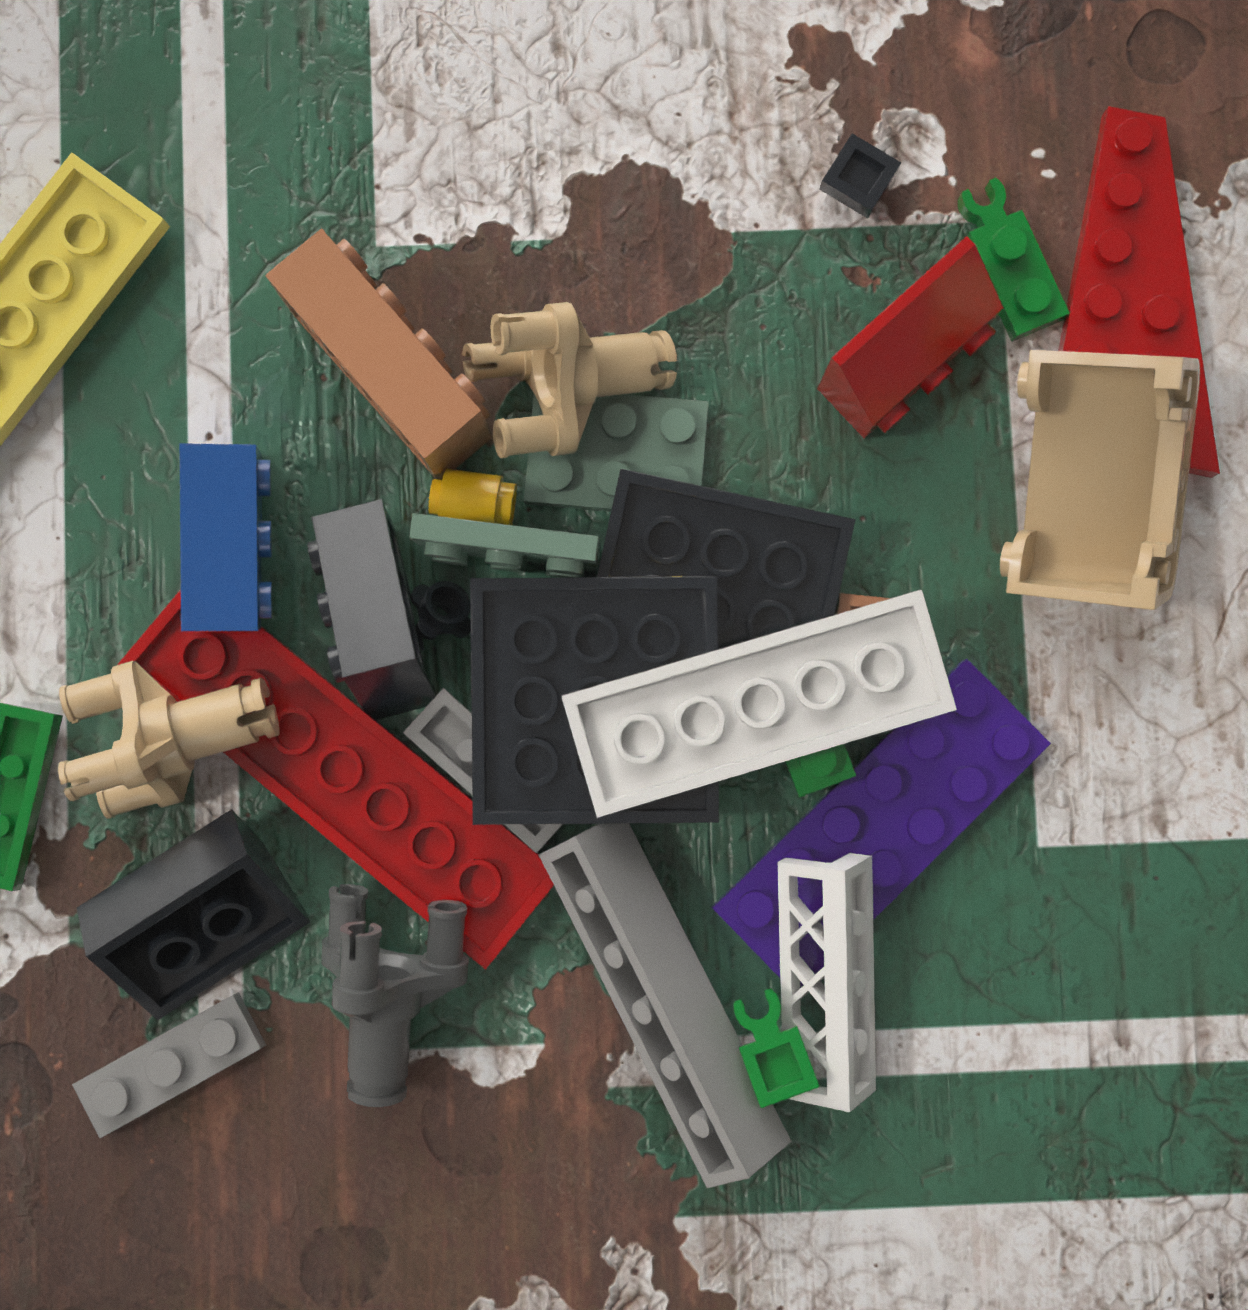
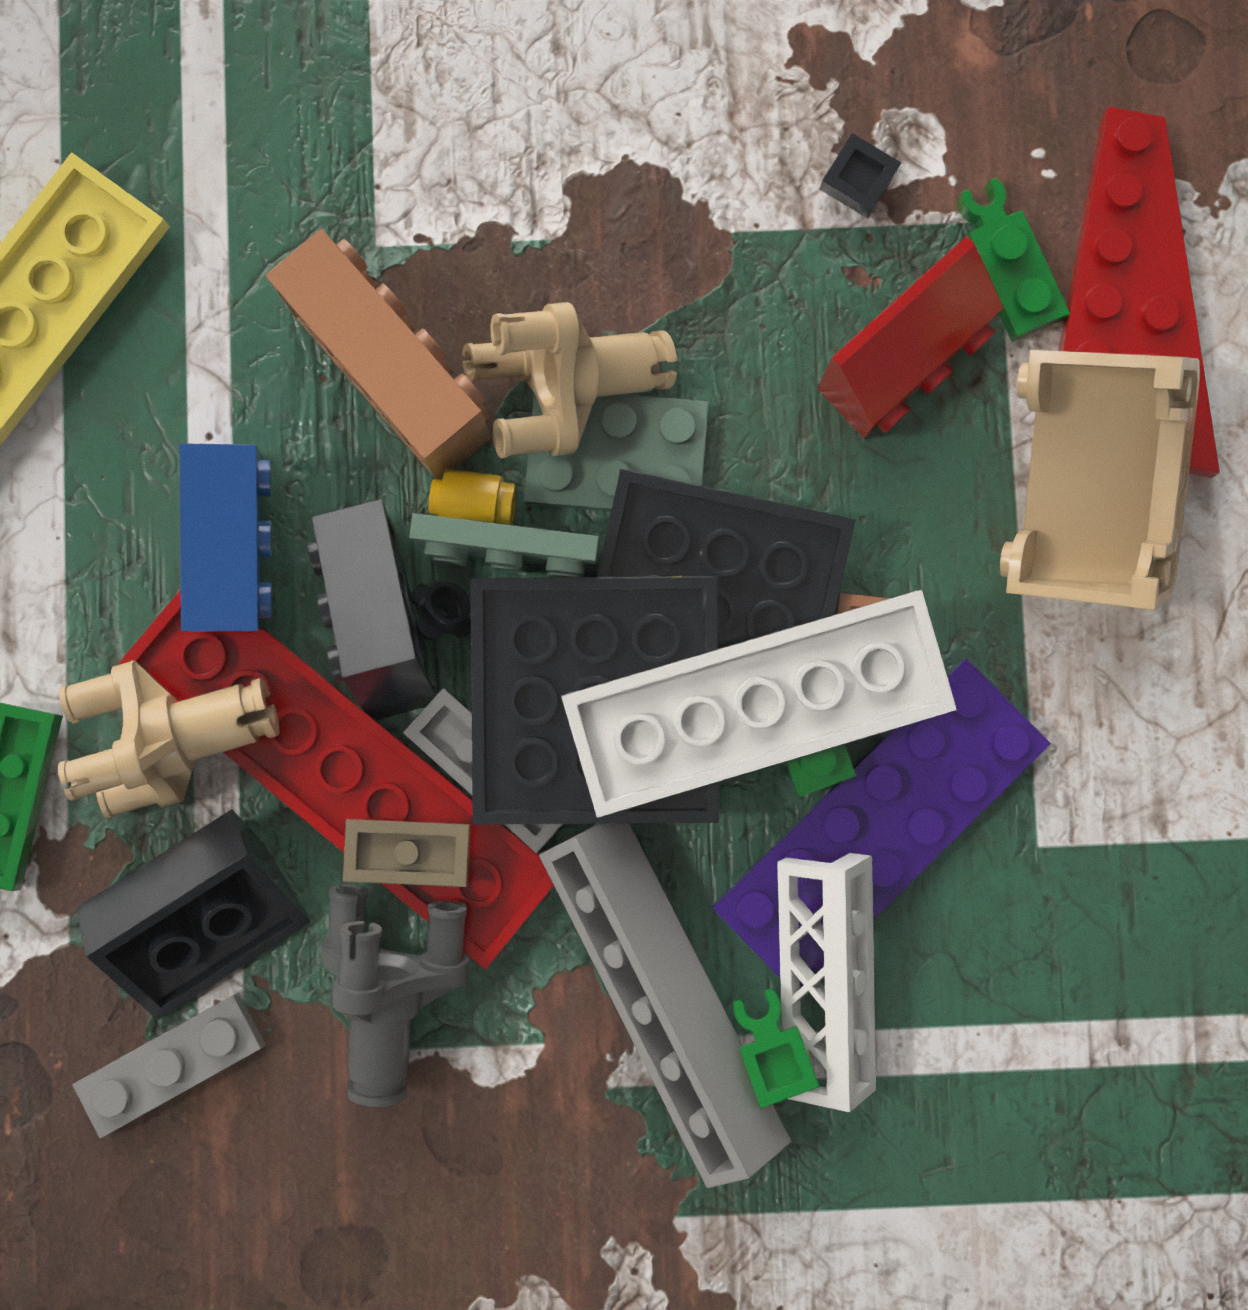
(407, 852): none -> dark tan plate

